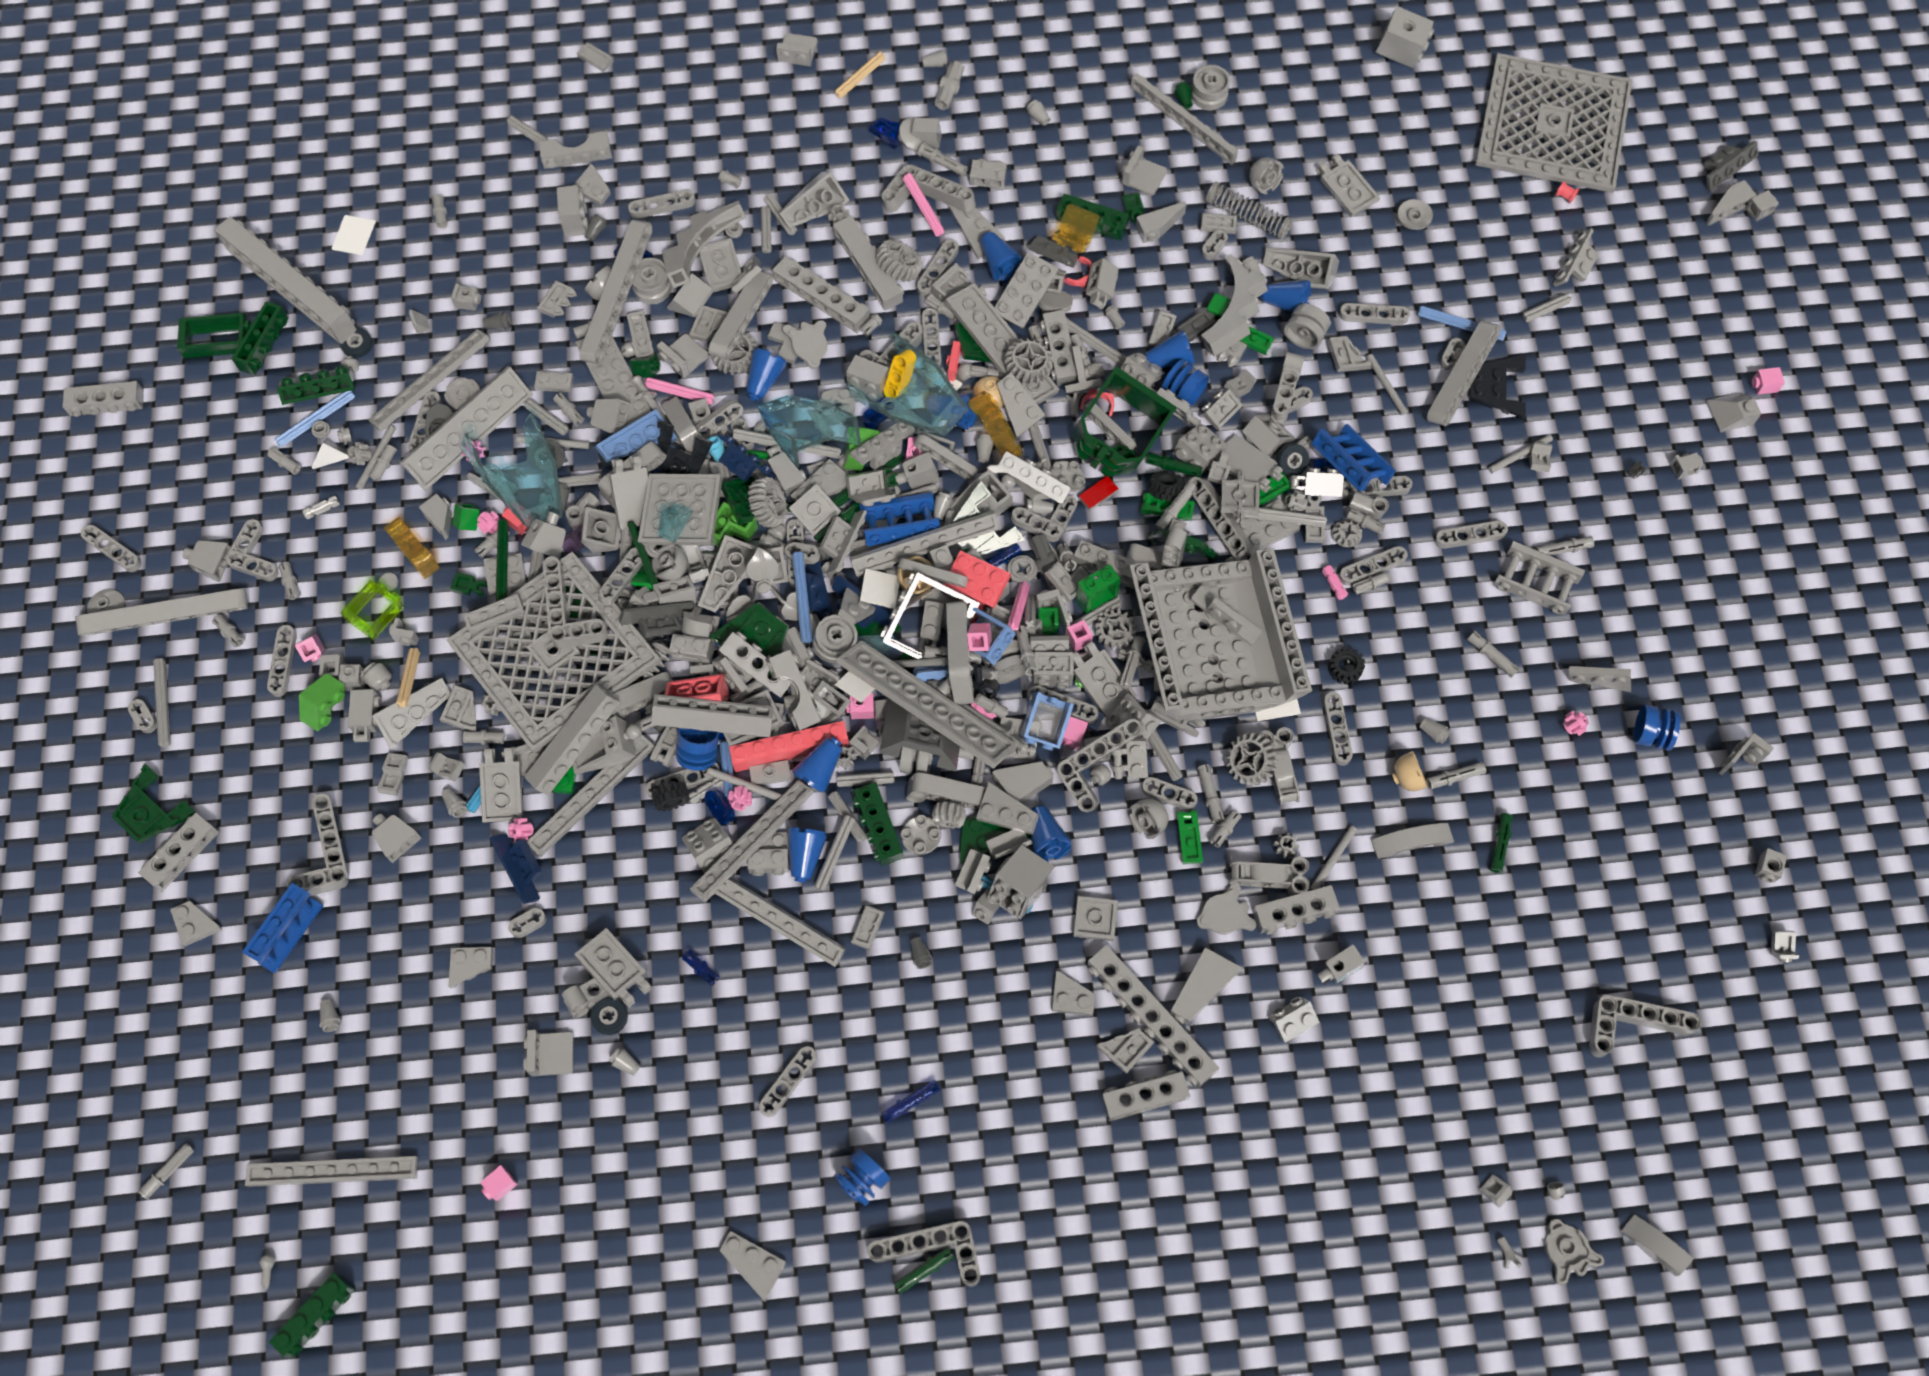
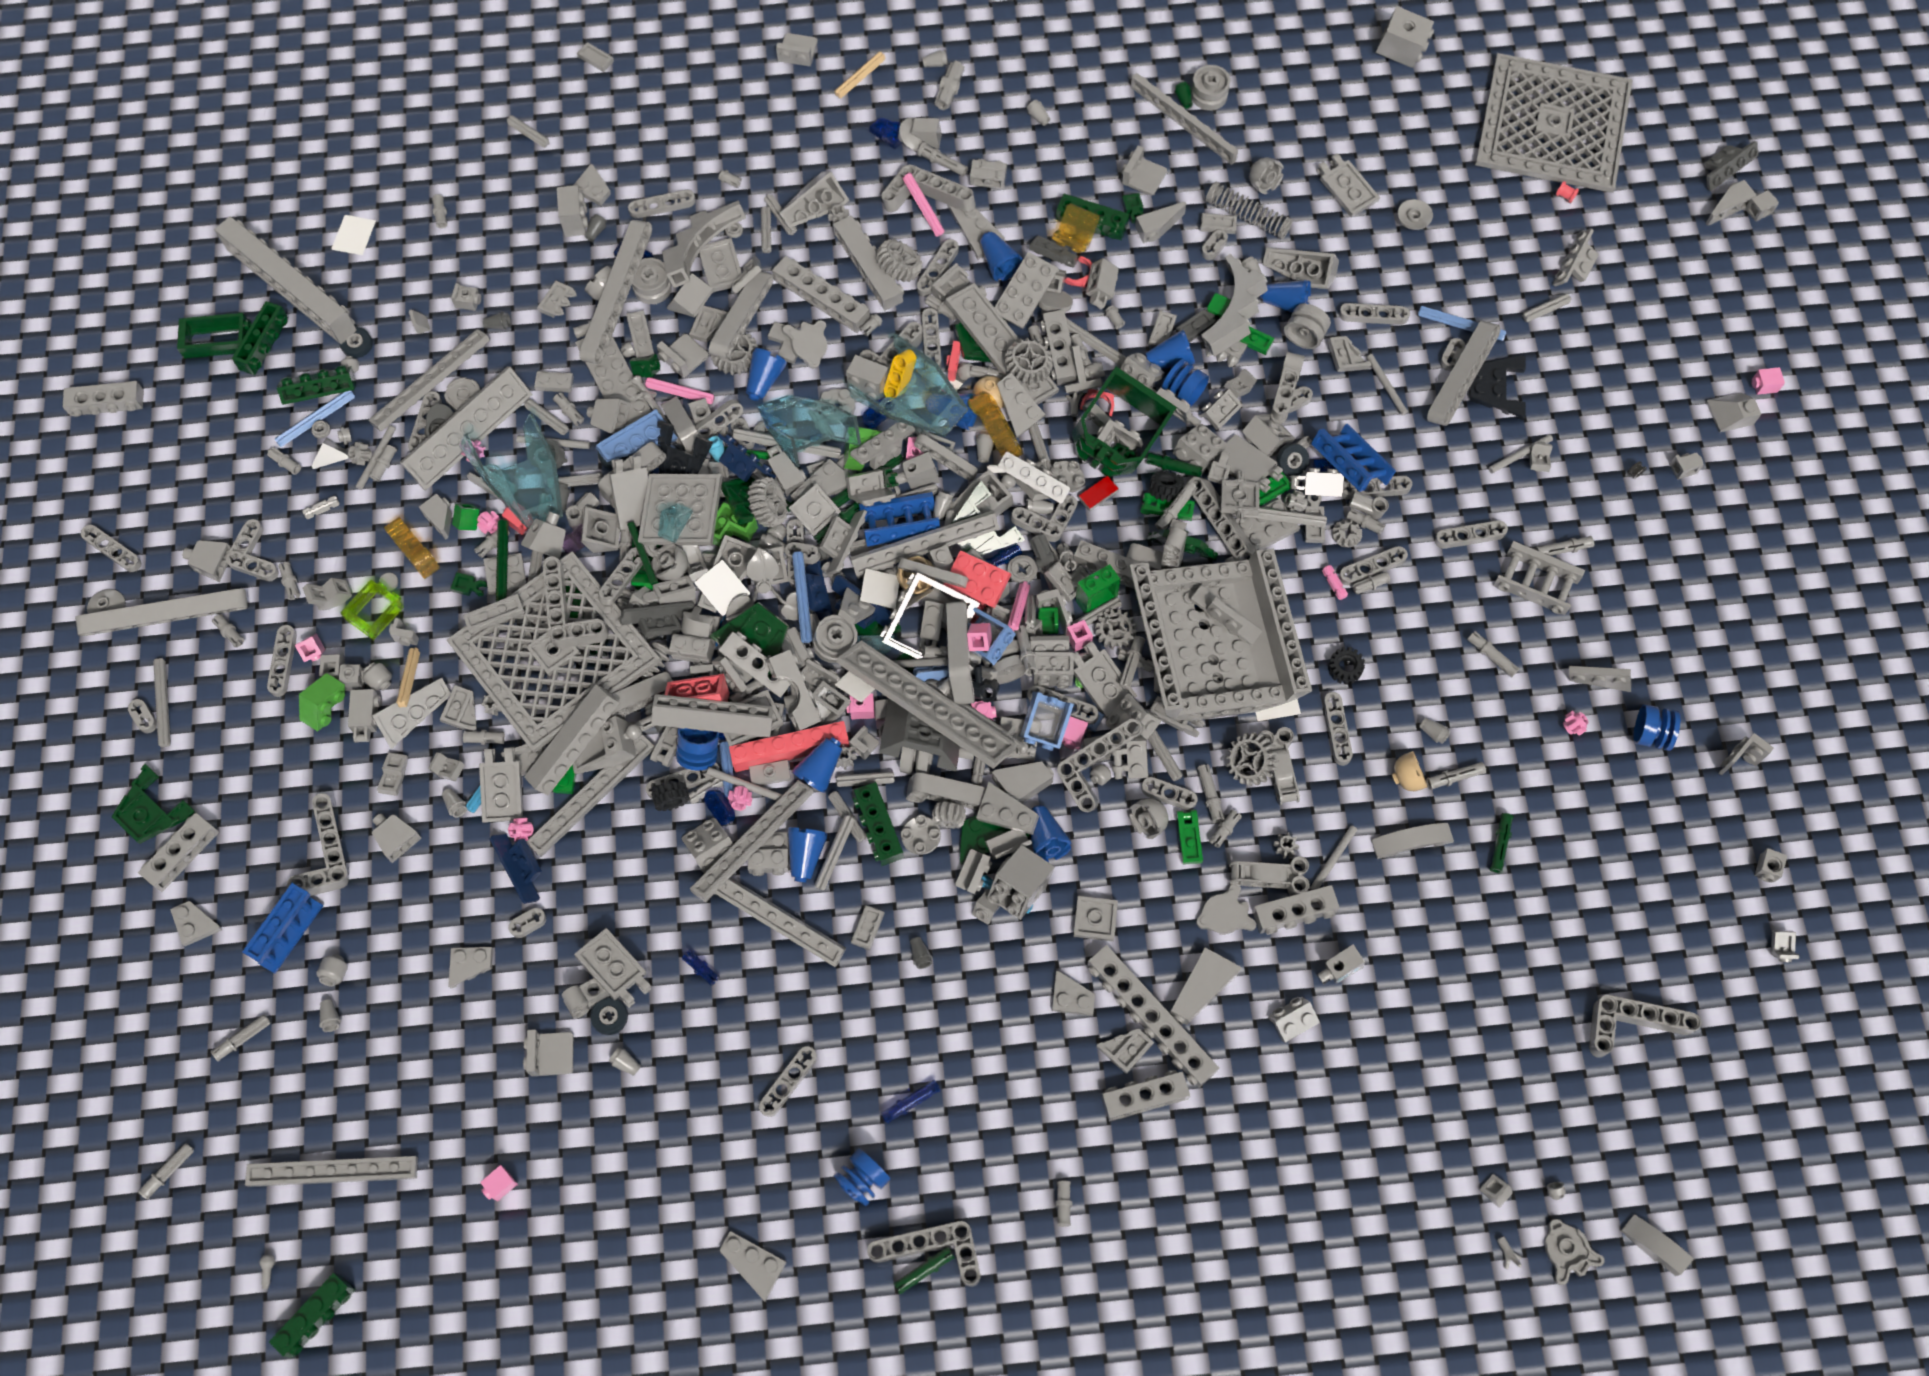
(240, 1037): none -> light grey axle
(329, 595): none -> light grey brick
(332, 970): none -> light grey head
(595, 148): light grey arch -> none
(721, 586): none -> white sticker
(991, 706): light grey axle -> none
(1063, 1203): none -> light grey pin
(1115, 428): none -> light grey bracket

